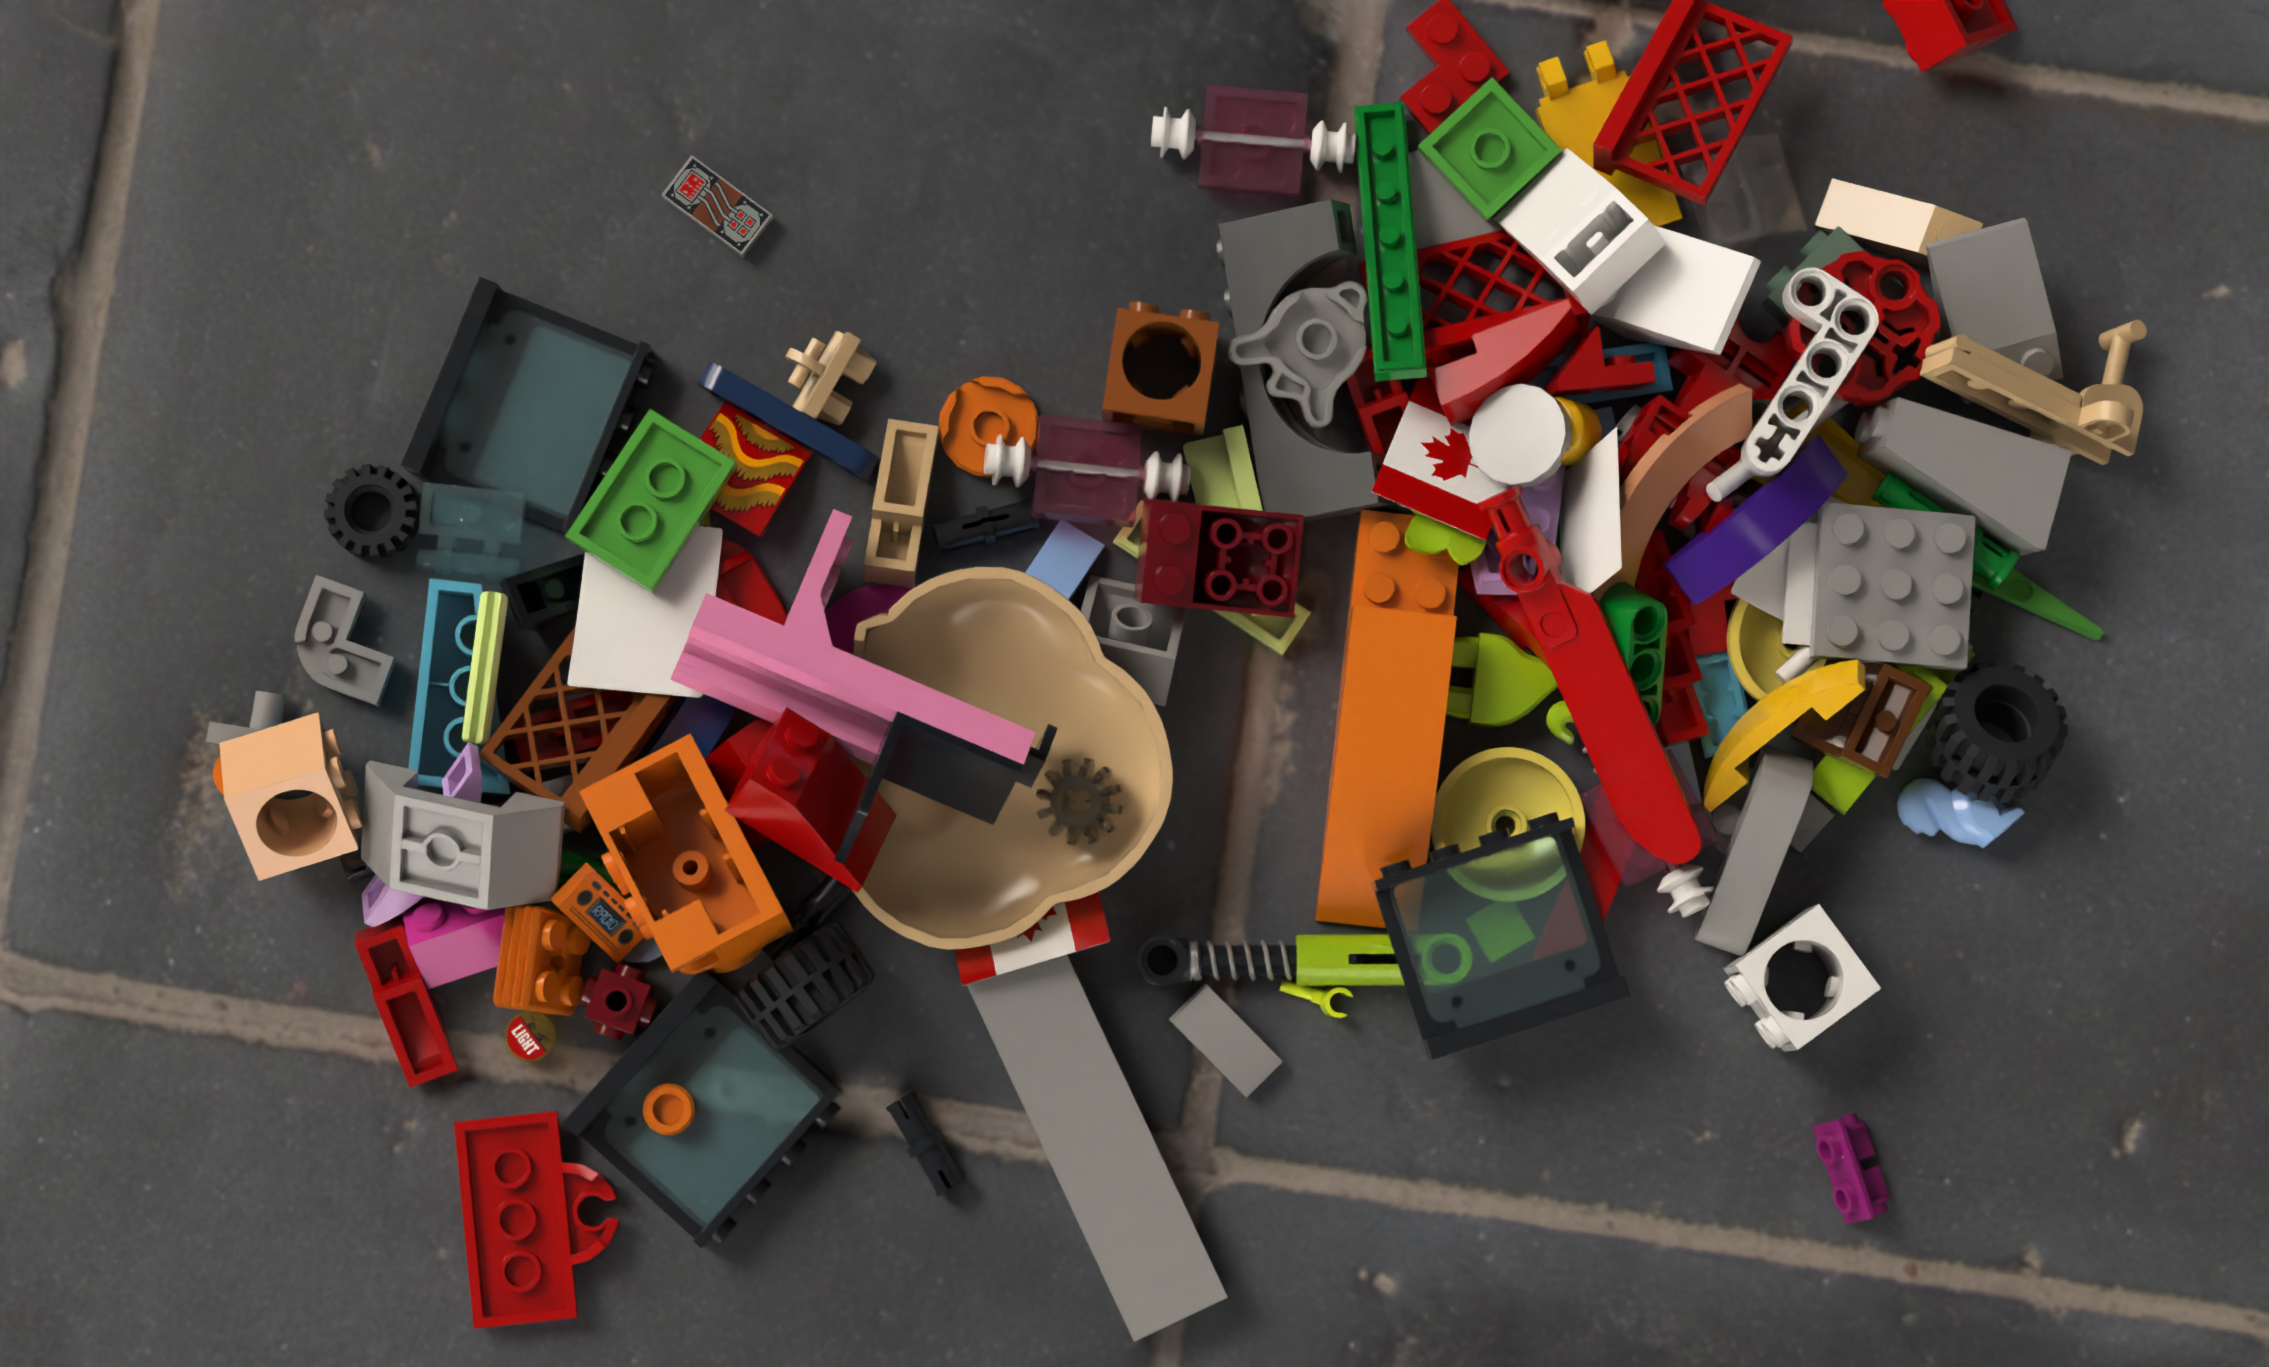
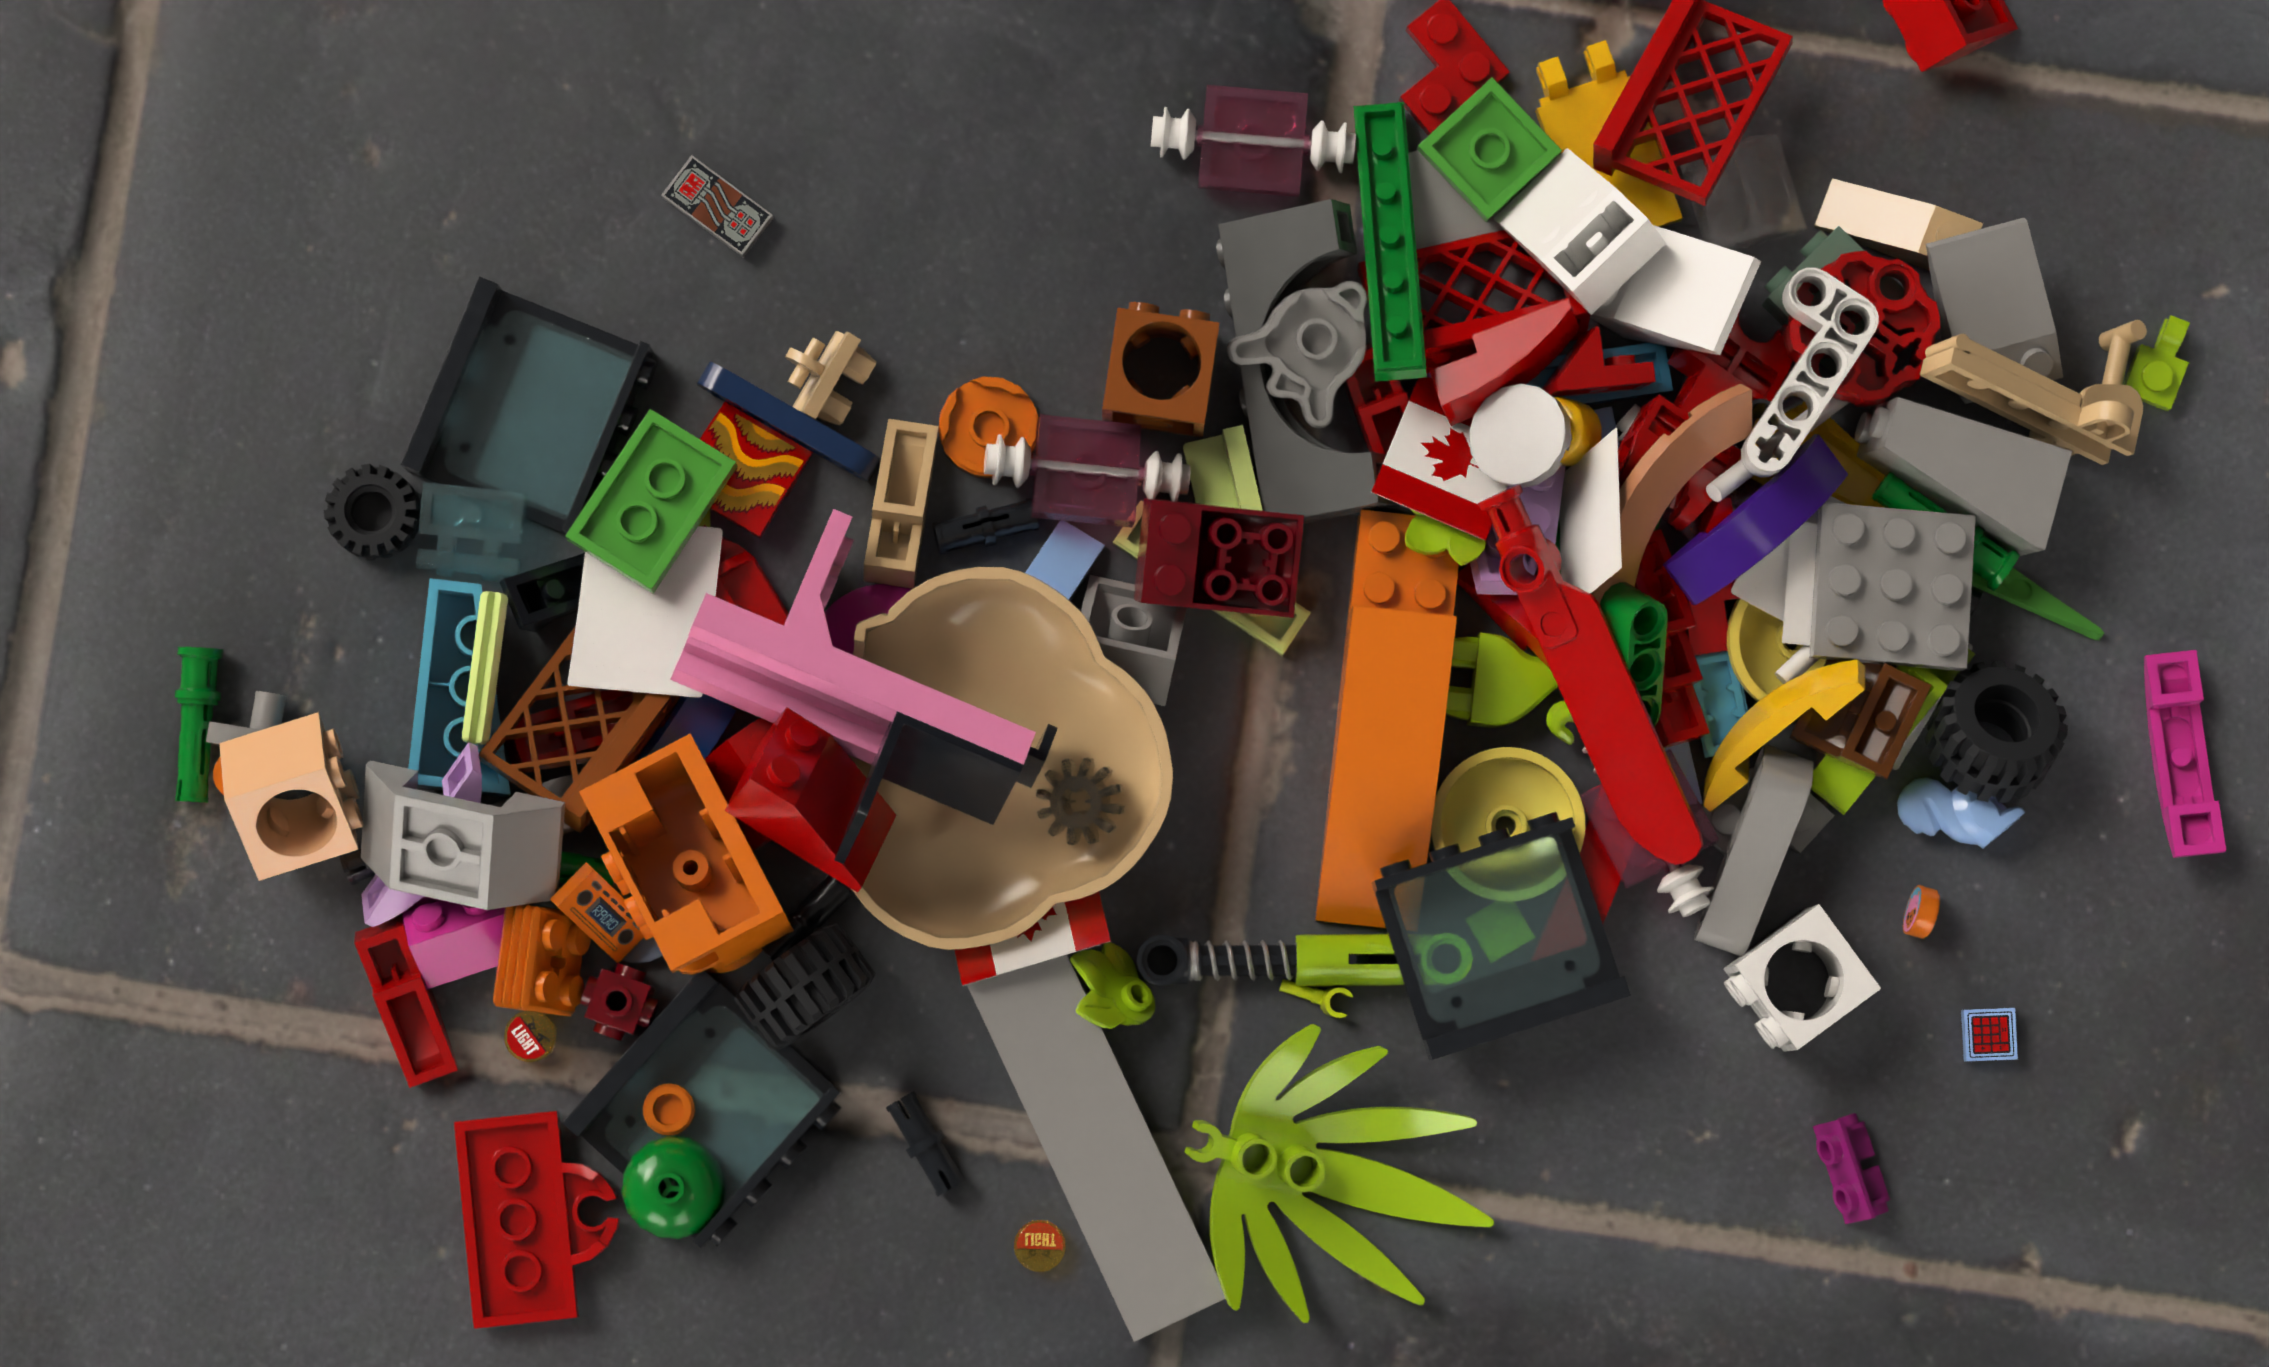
(197, 700): none -> green pin
(325, 645): light grey plate -> none
(699, 1189): none -> green cylinder
(1039, 1245): none -> clear yellow tile
(1115, 988): none -> lime plate
(1225, 1040): light grey slope -> none
(1278, 1160): none -> lime plant
(1921, 912): none -> orange tile
(1989, 1034): none -> tile
(2156, 370): none -> lime plate
(2181, 755): none -> dark pink slope

